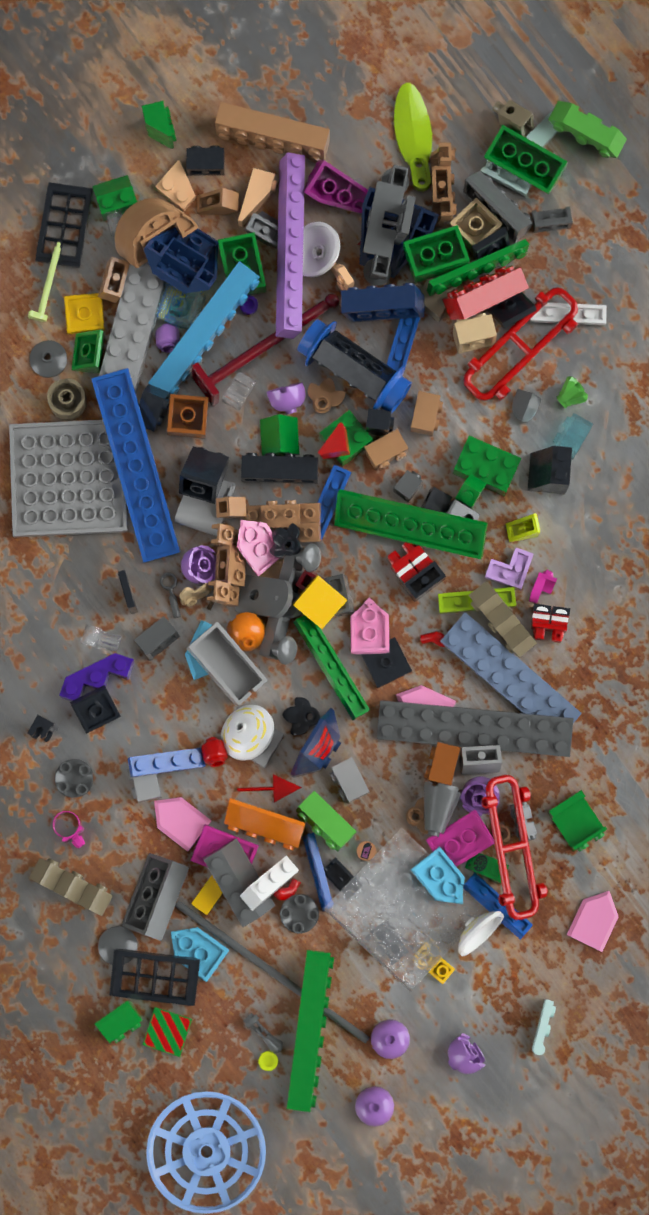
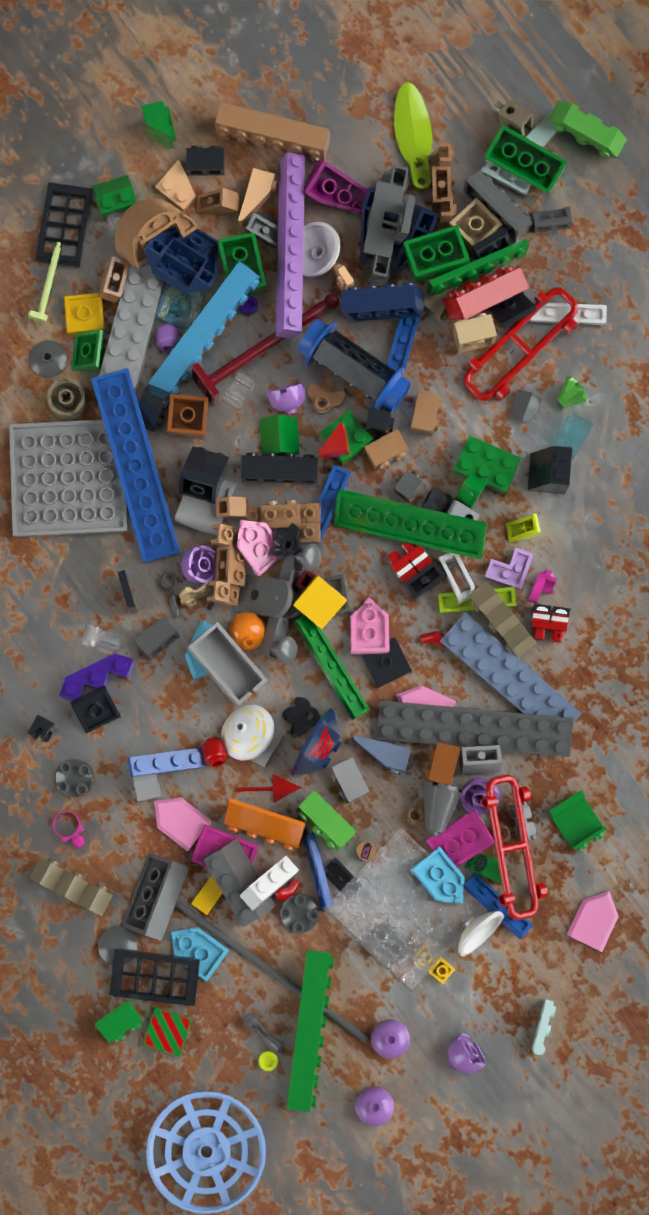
(387, 754): none -> sand blue slope
(457, 576): none -> white window

